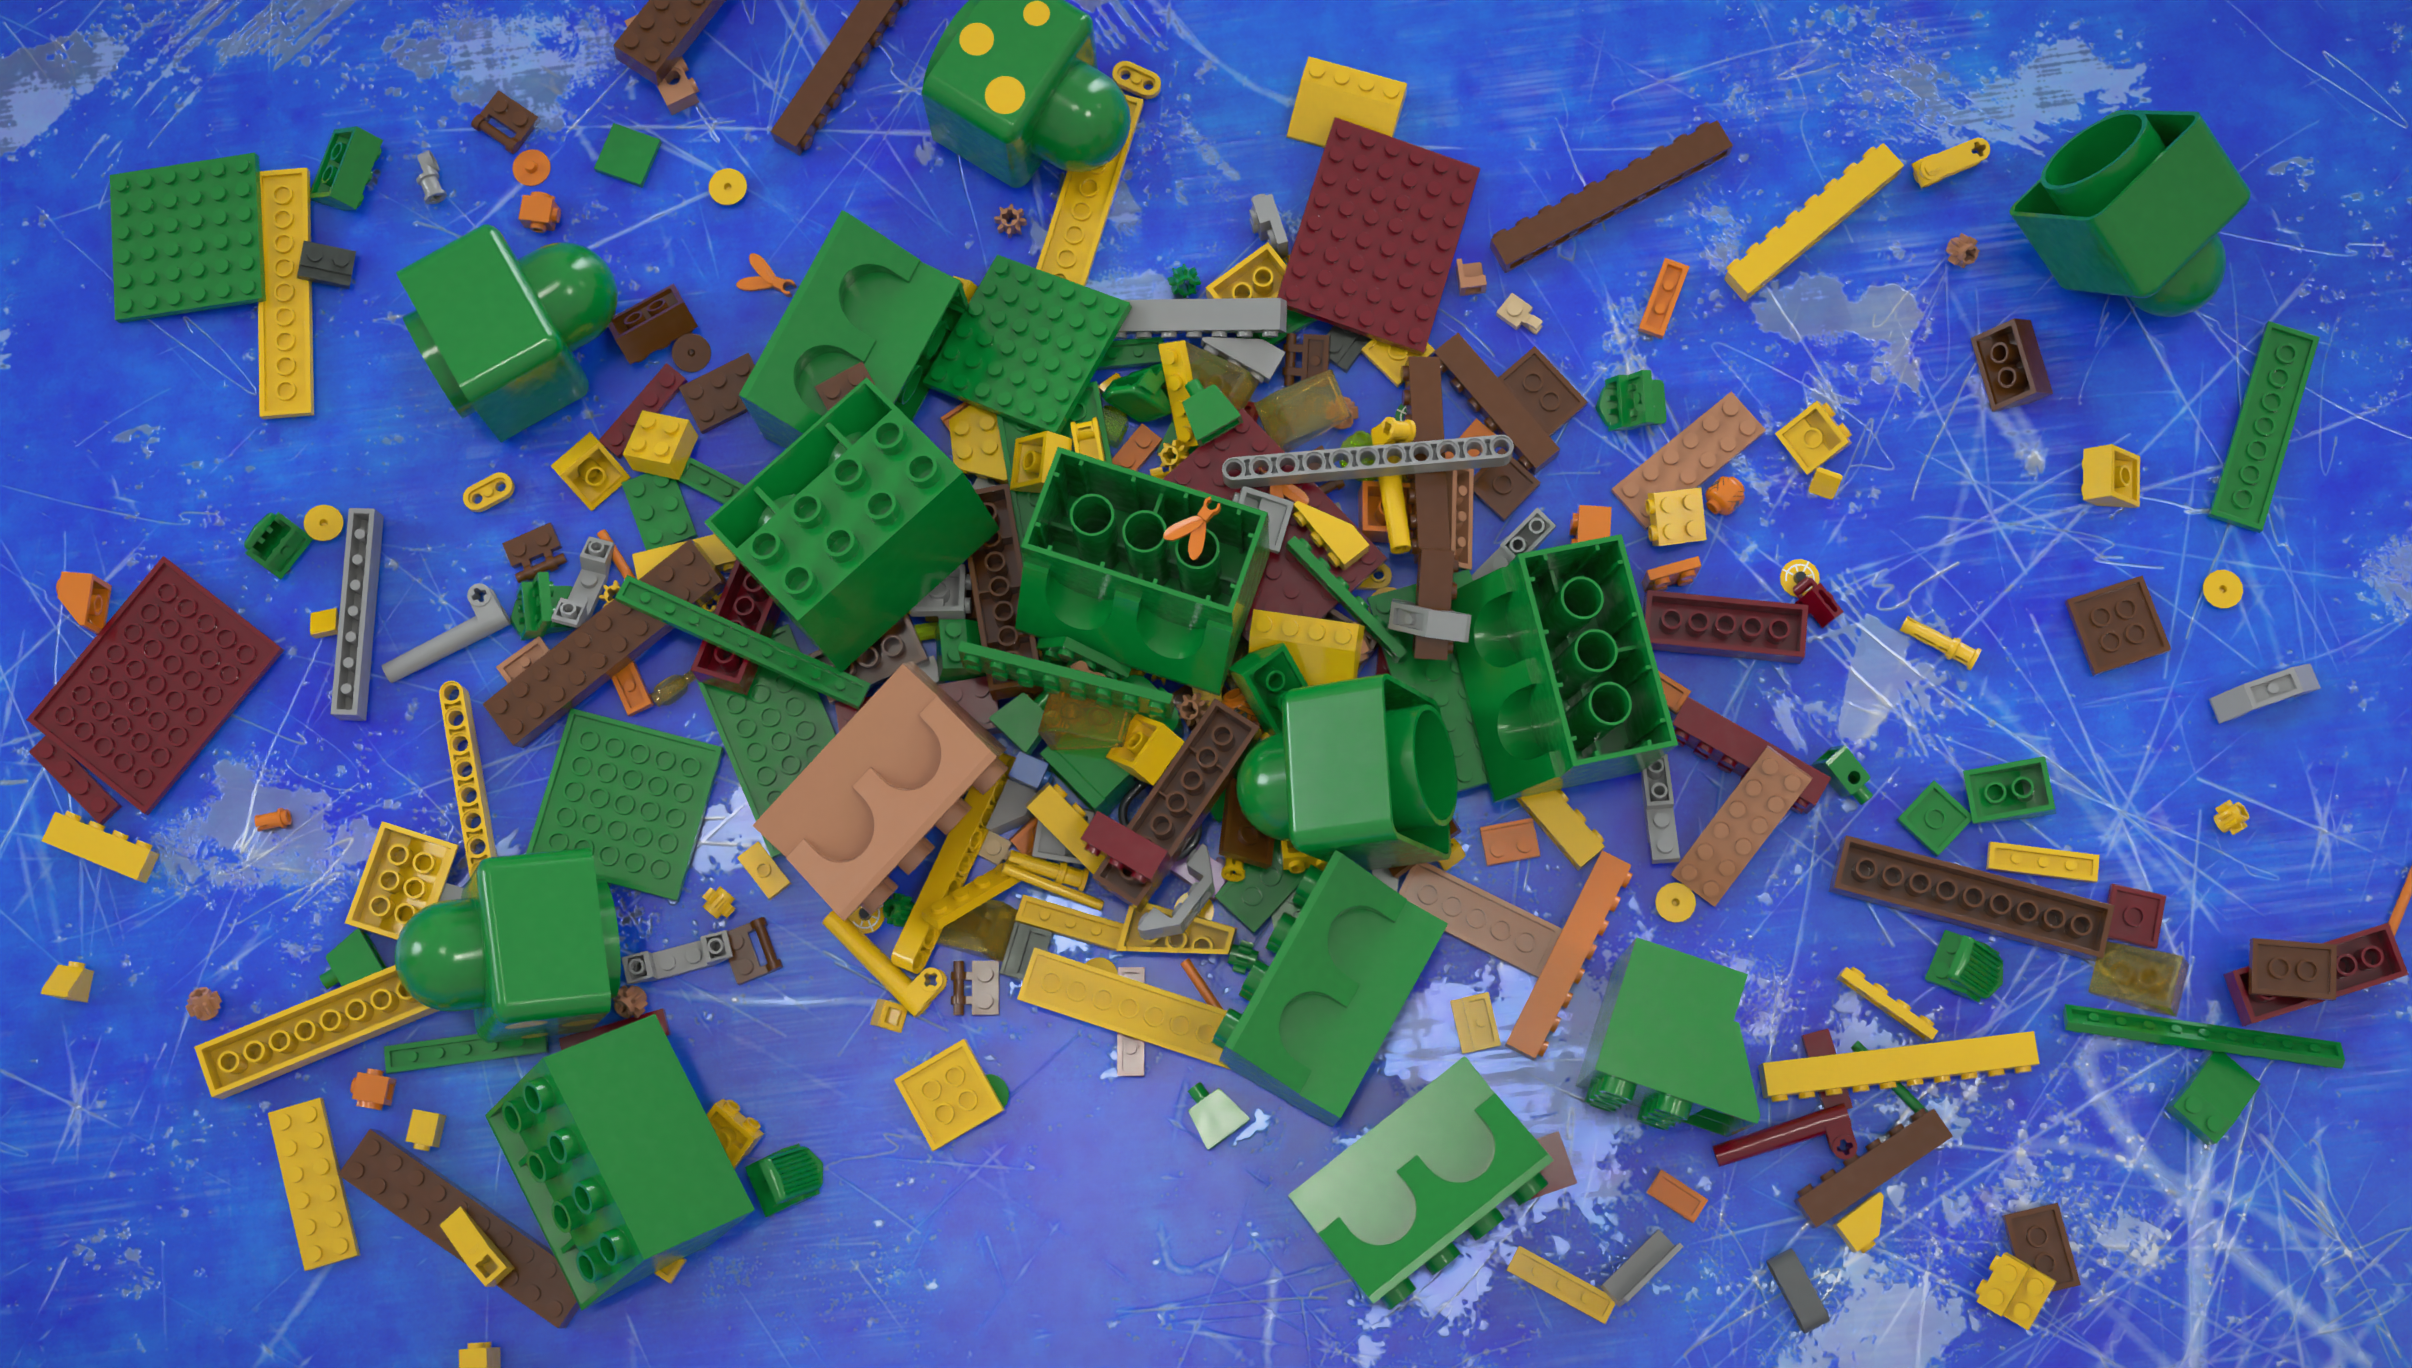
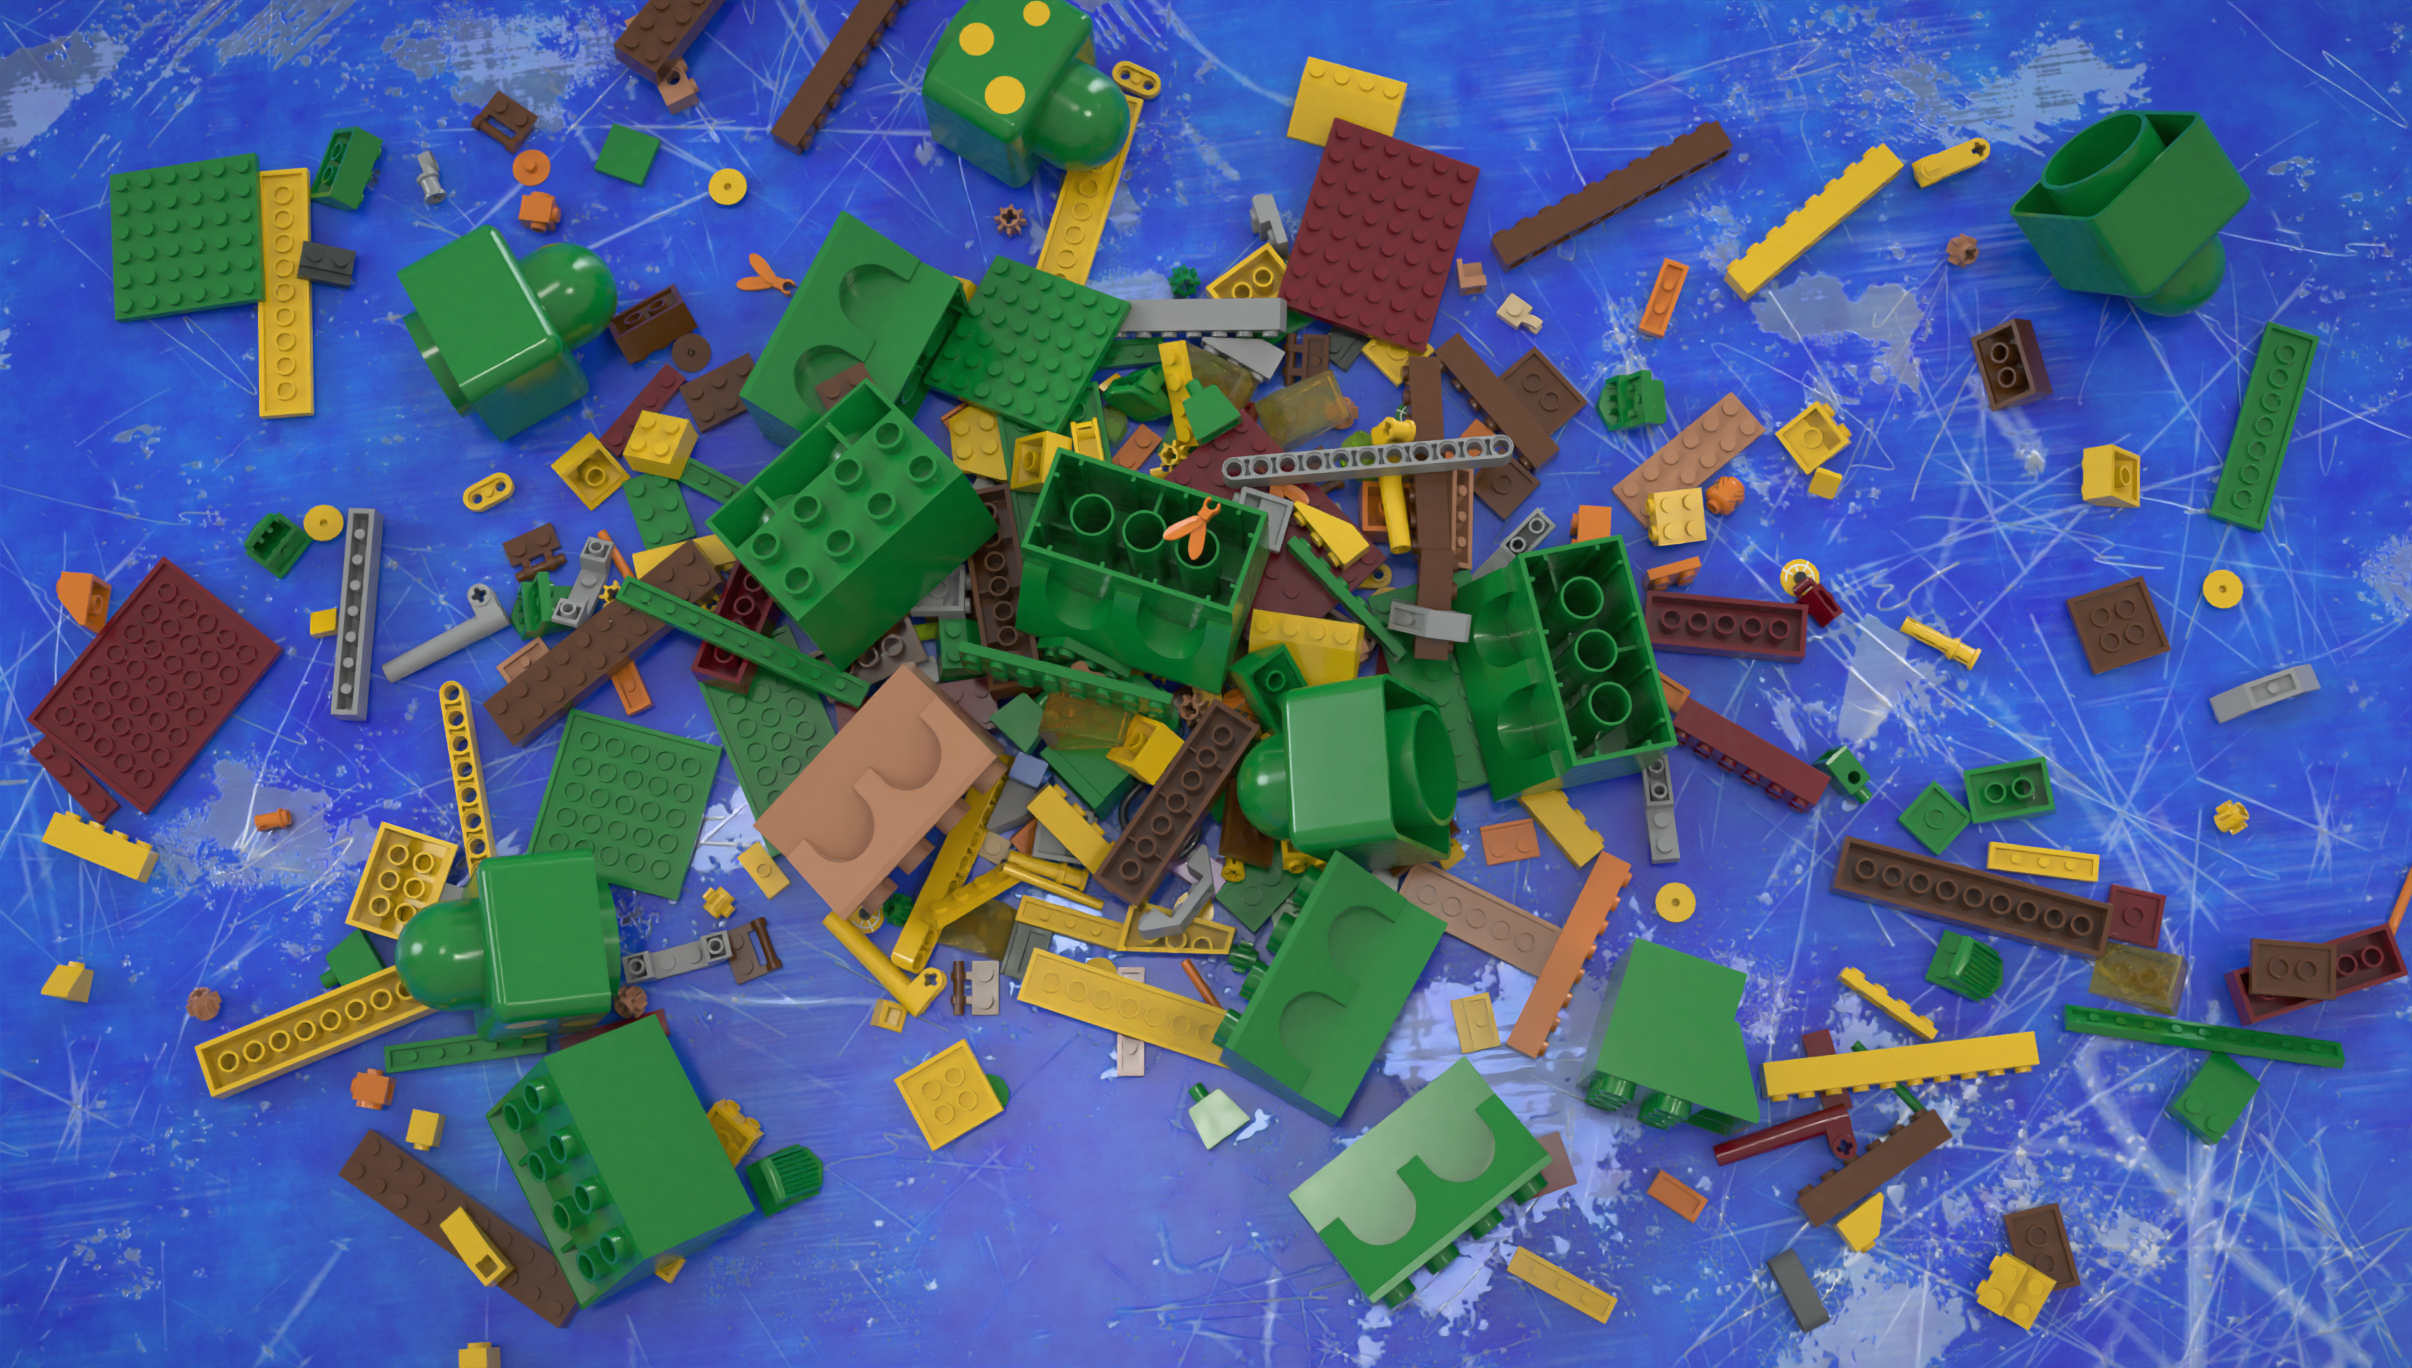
(313, 1184): yellow plate -> none
(671, 688): clear yellow plant -> none
(1124, 848): dark red brick -> none
(1640, 1268): light grey panel -> none
(1741, 825): nougat plate -> none

